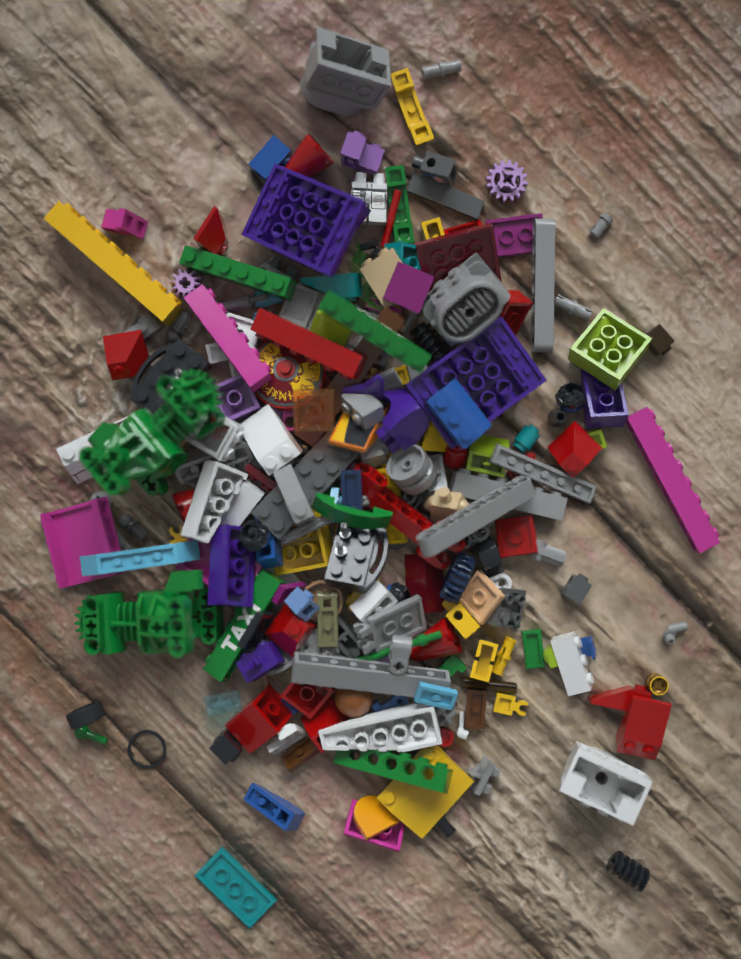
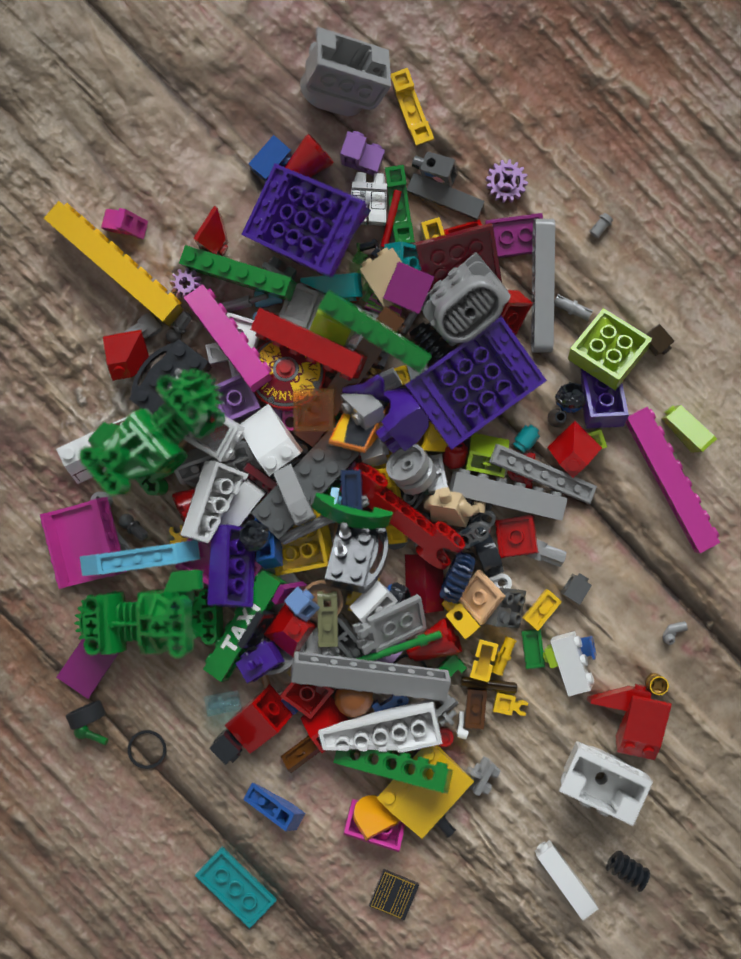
(85, 671): none -> magenta tile
(288, 736): white plate -> none
(394, 894): none -> black tile
(399, 653): light grey piece -> none
(435, 695): medium azure plate -> none
(441, 69): light grey pin -> none
(458, 414): blue slope -> none
(475, 515): light grey beam -> none
(541, 609): none -> yellow plate
(566, 879): none -> white slope
(688, 429): none -> lime slope

